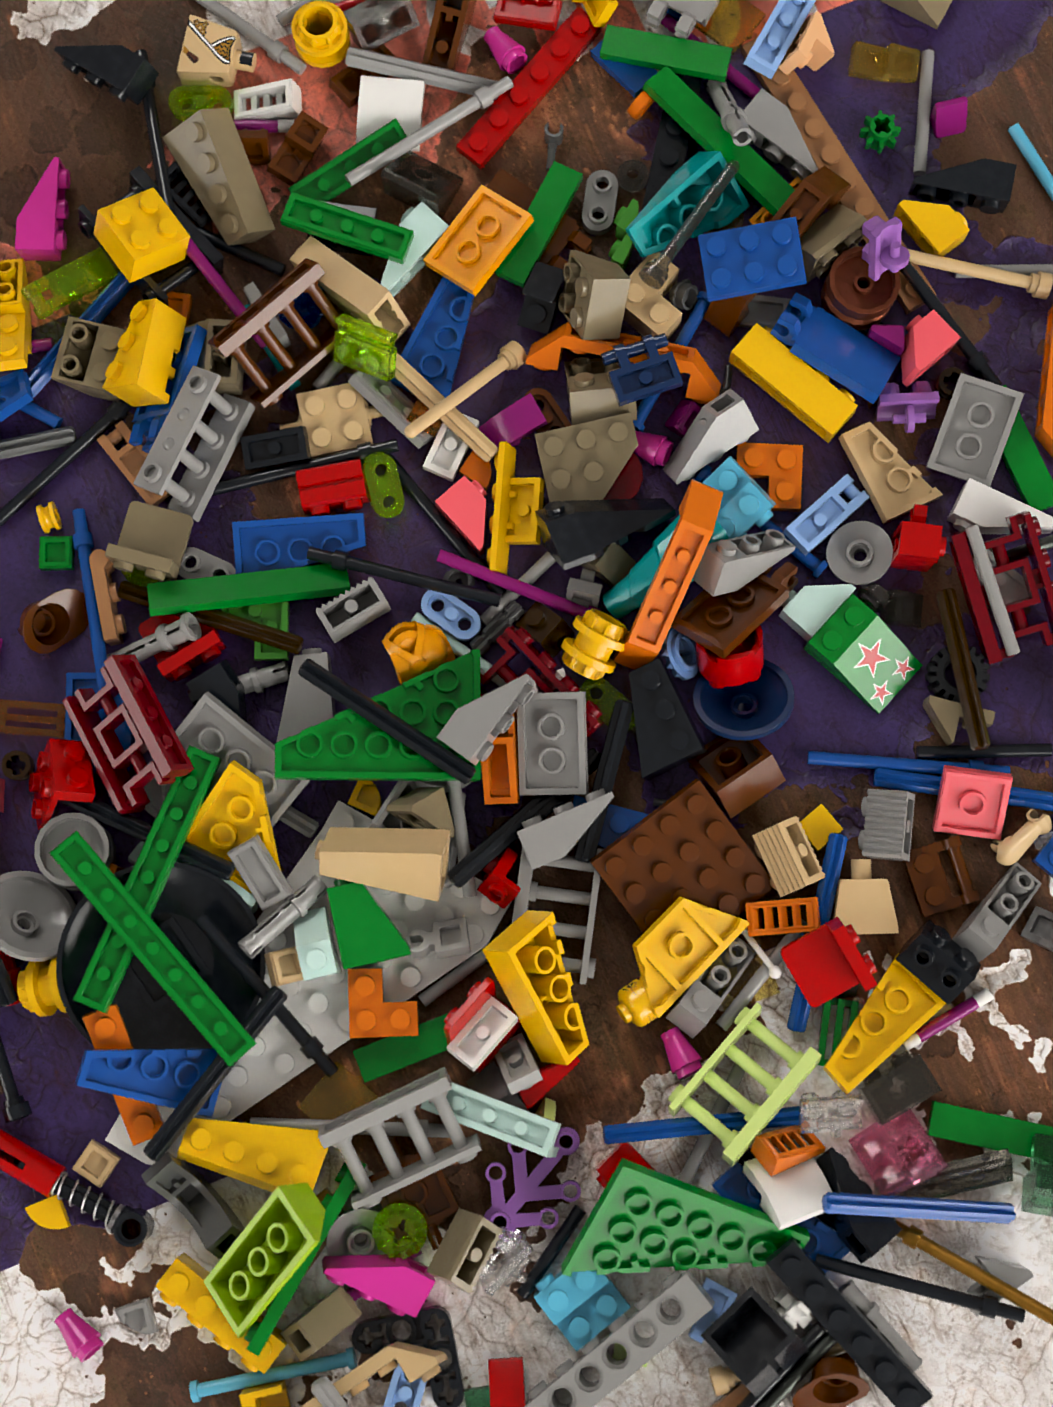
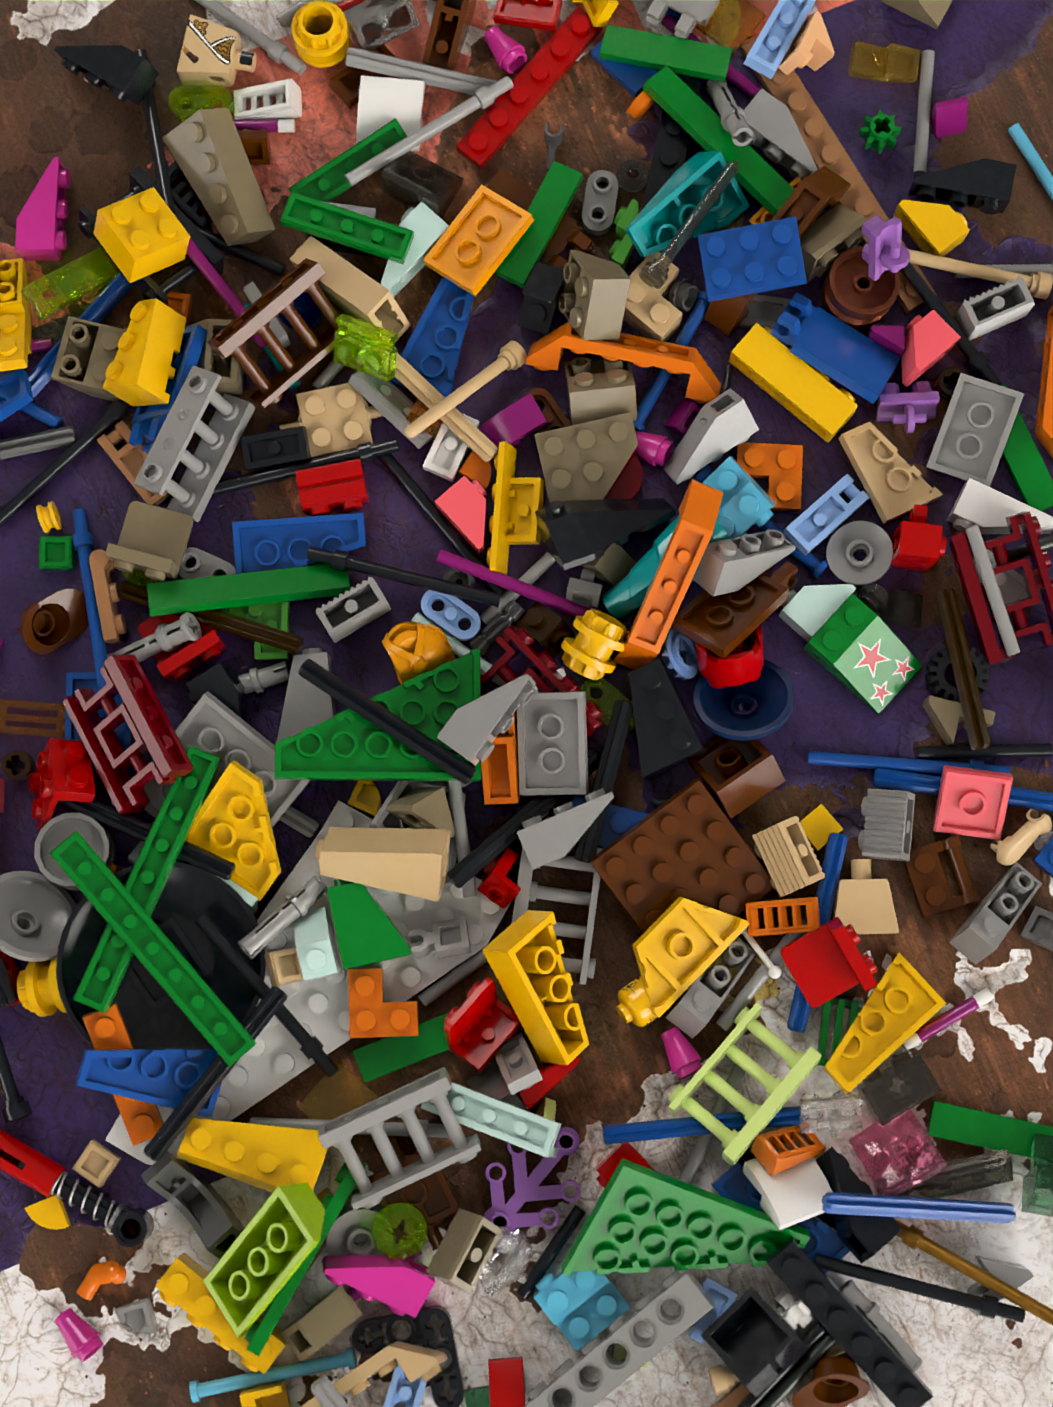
(101, 1274): none -> orange arm
(260, 872): light grey tile -> none
(297, 149): reddish brown slope -> none
(383, 486): clear neon green plate -> none
(482, 1033): white plate -> none
(646, 377): dark blue plate -> none
(939, 961): black brick -> none
(994, 308): none -> light grey brick

